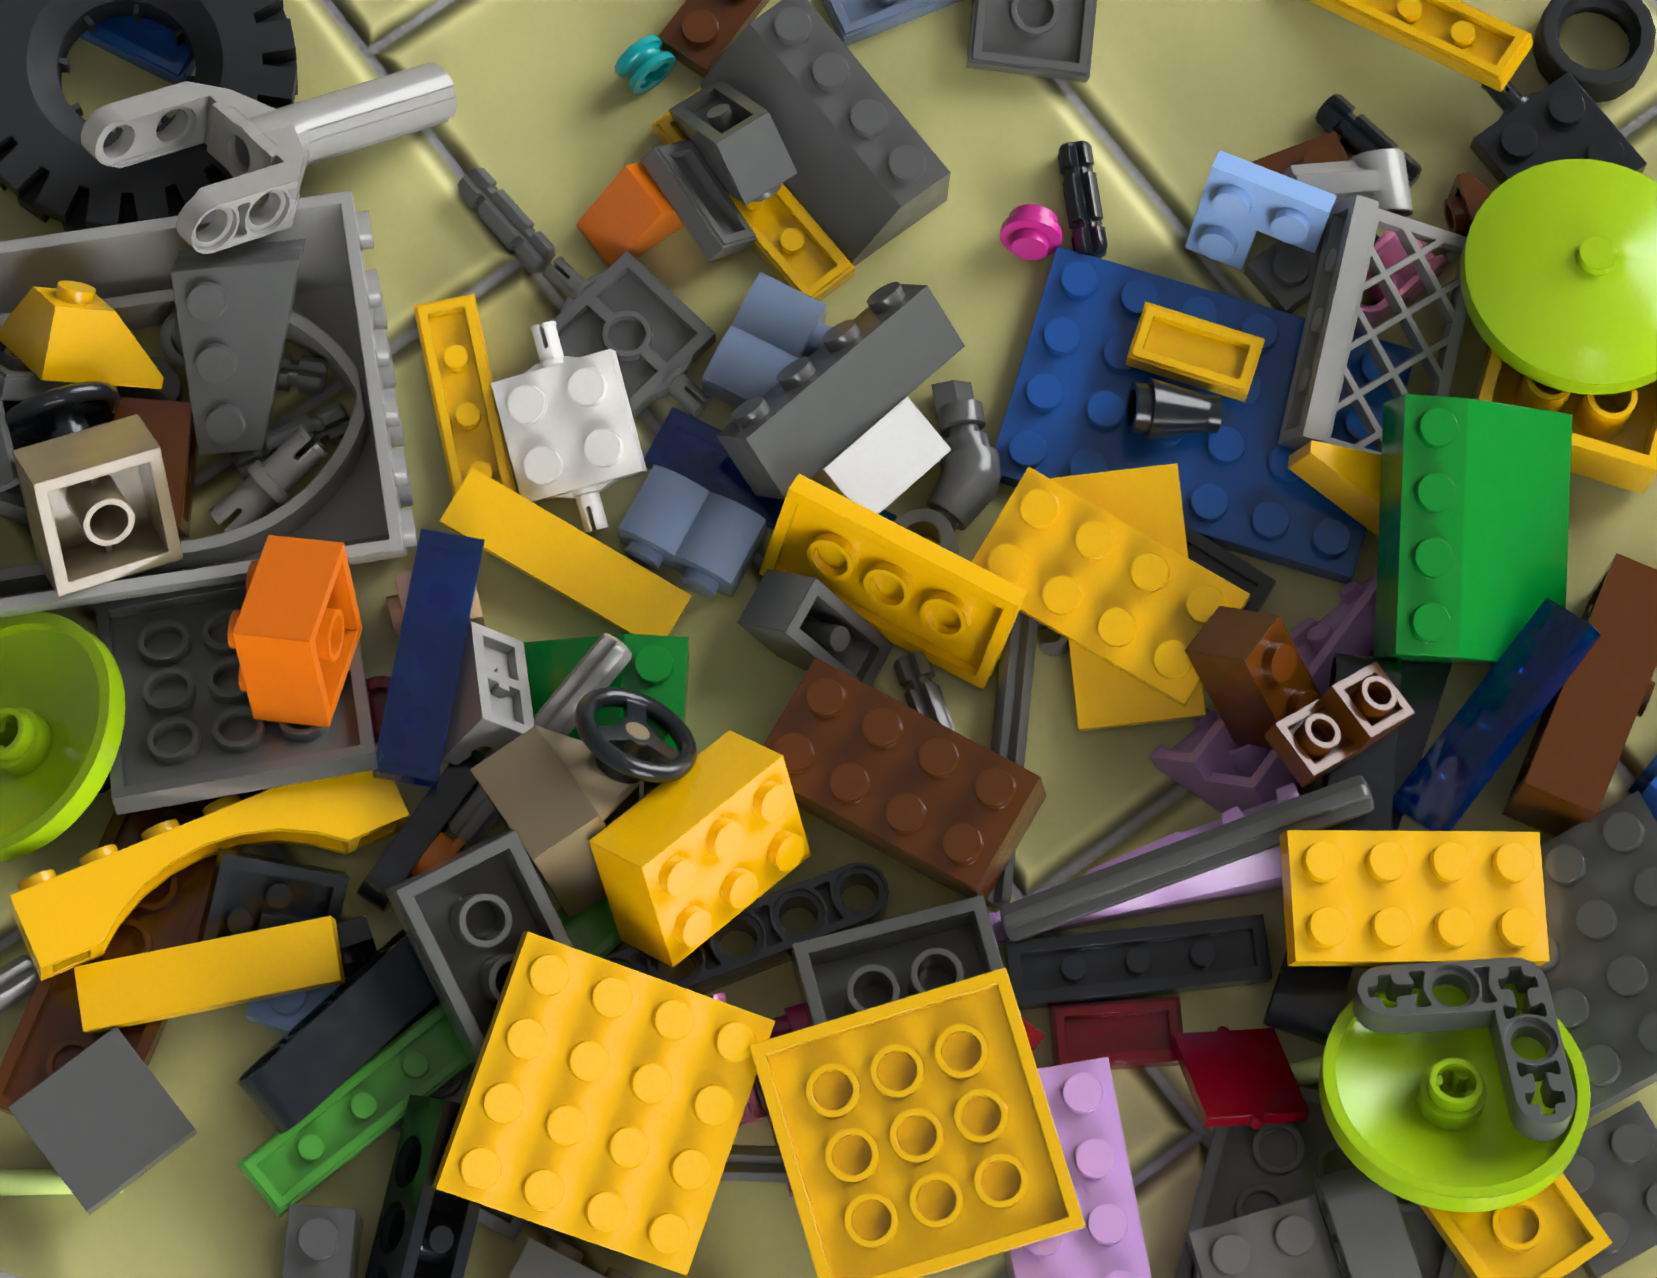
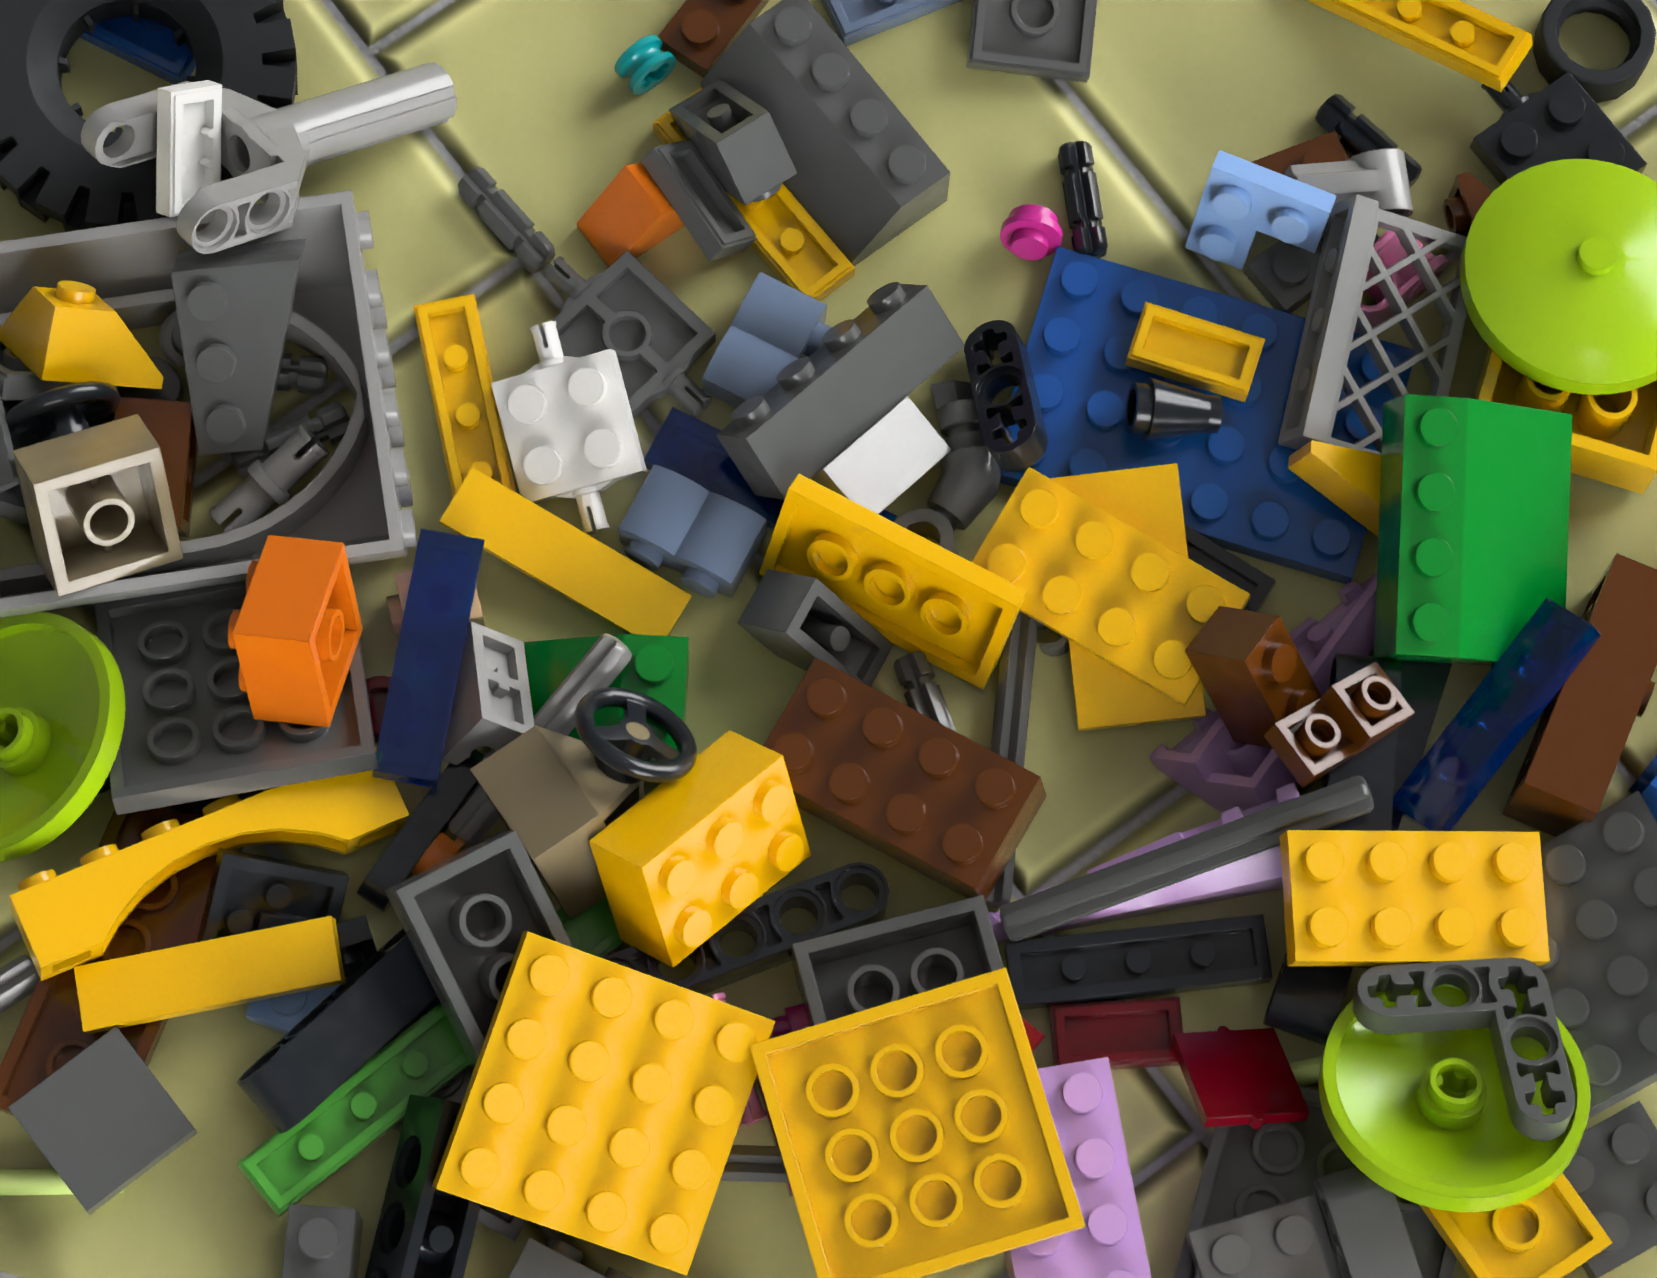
(187, 142): none -> white plate
(1020, 409): none -> black beam

